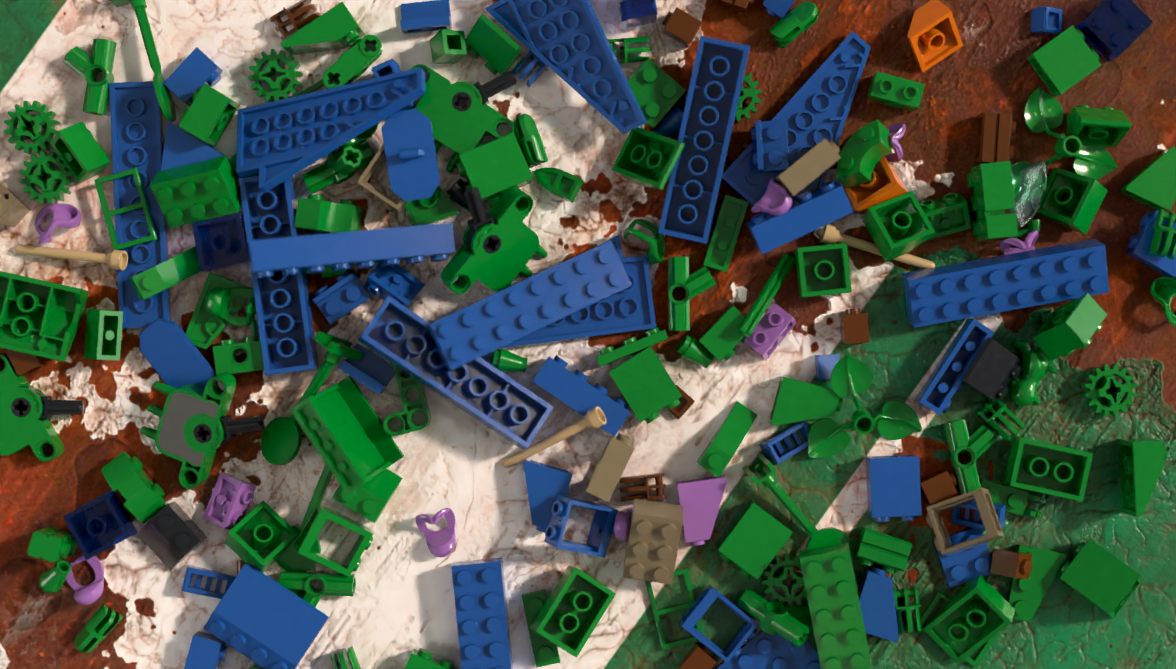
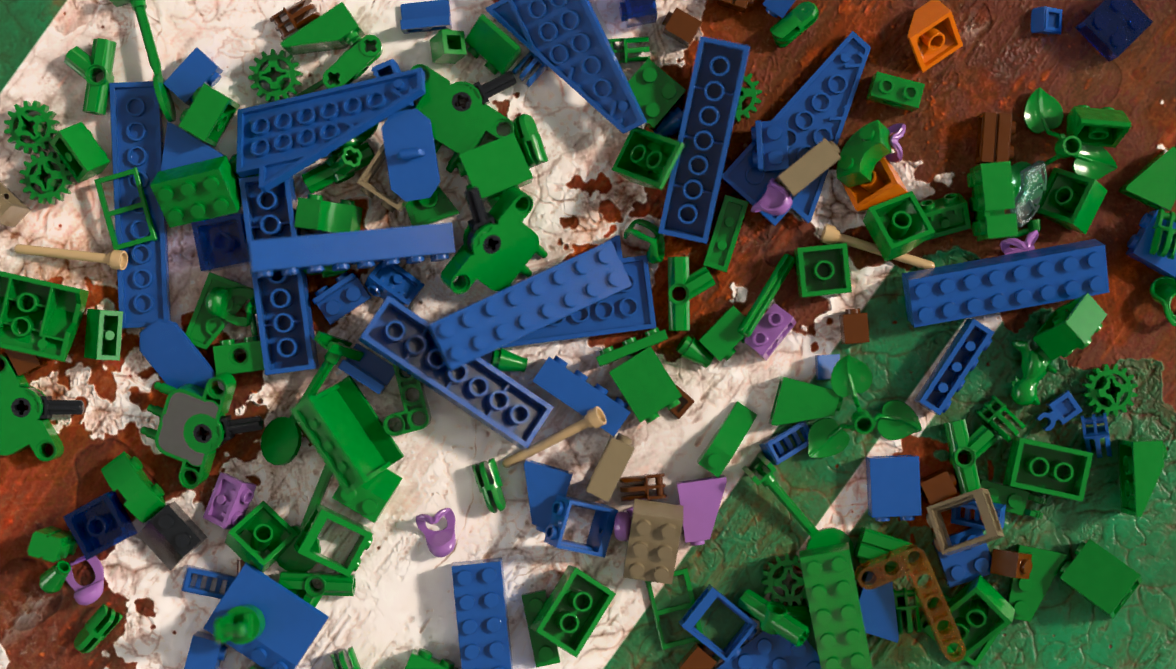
(62, 216): medium lavender piece -> none
(166, 274): green slope -> none
(240, 625): none -> green piece
(457, 194): black cone -> none
(490, 484): none -> green arm
(559, 182): green plate -> none
(753, 541): green brick -> none
(804, 216): blue brick -> none
(923, 593): none -> clear orange beam
(992, 371): black slope -> none
(1062, 409): none -> blue plate
(1064, 61): green brick -> none
(1096, 433): none -> blue arm

